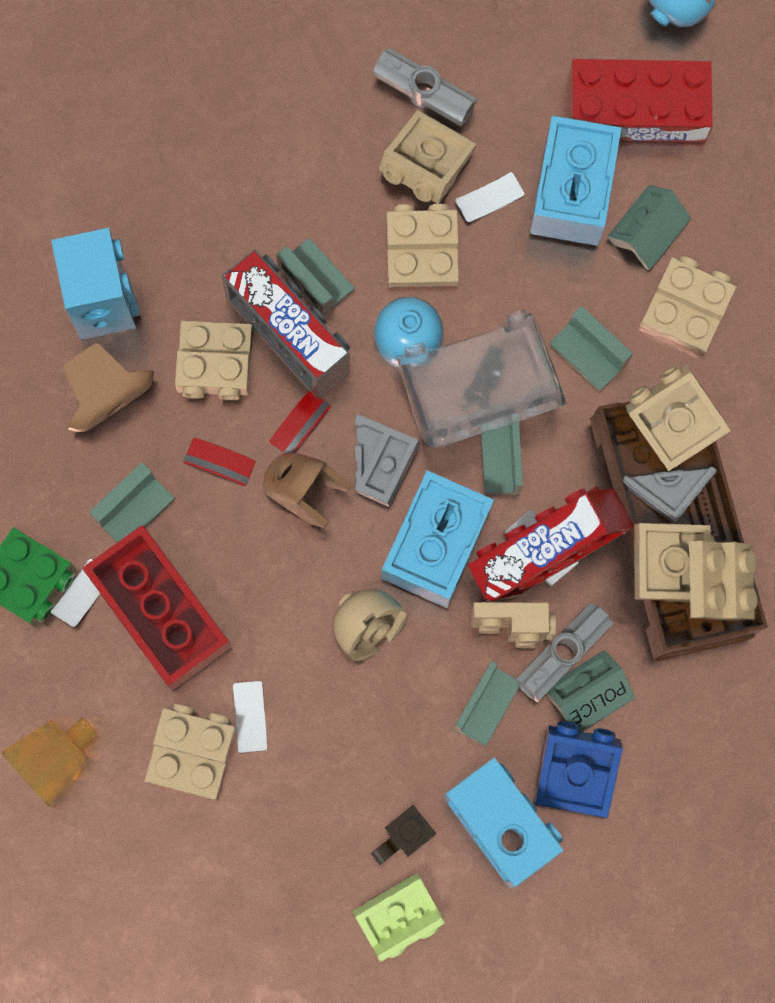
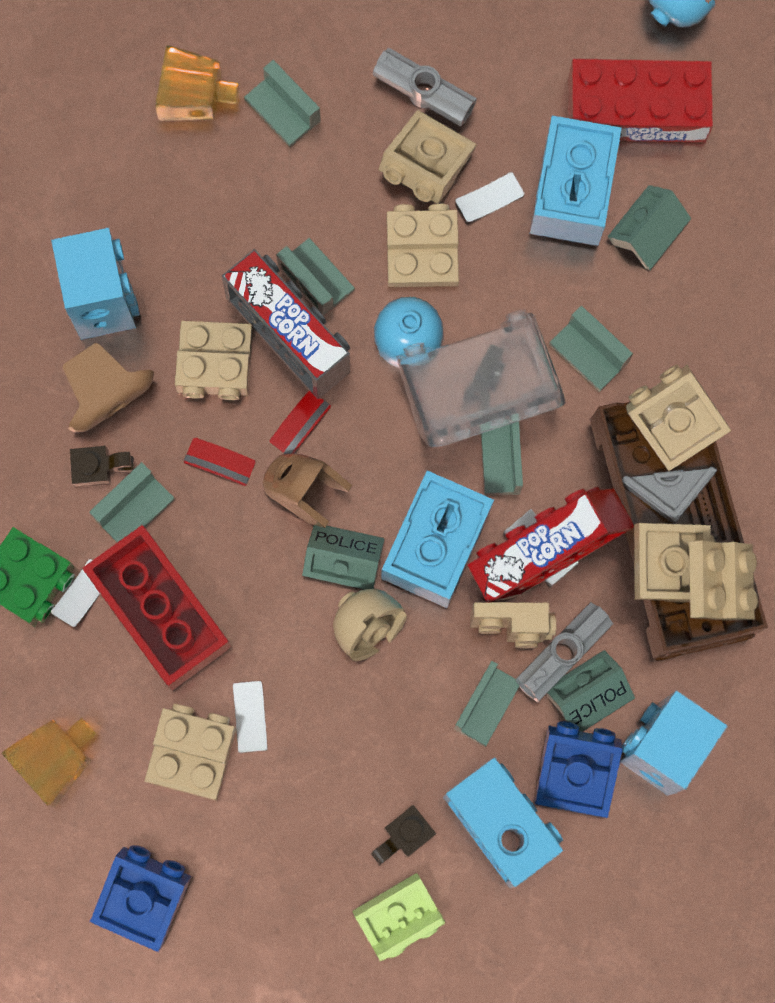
(94, 465): none -> dark brown plate
(141, 897): none -> blue plate
(191, 87): none -> clear yellow torso
(283, 104): none -> sand green panel
(343, 557): none -> sand green panel
(381, 459): light grey wing -> none
(671, 743): none -> medium azure piece
(688, 304): tan plate -> none

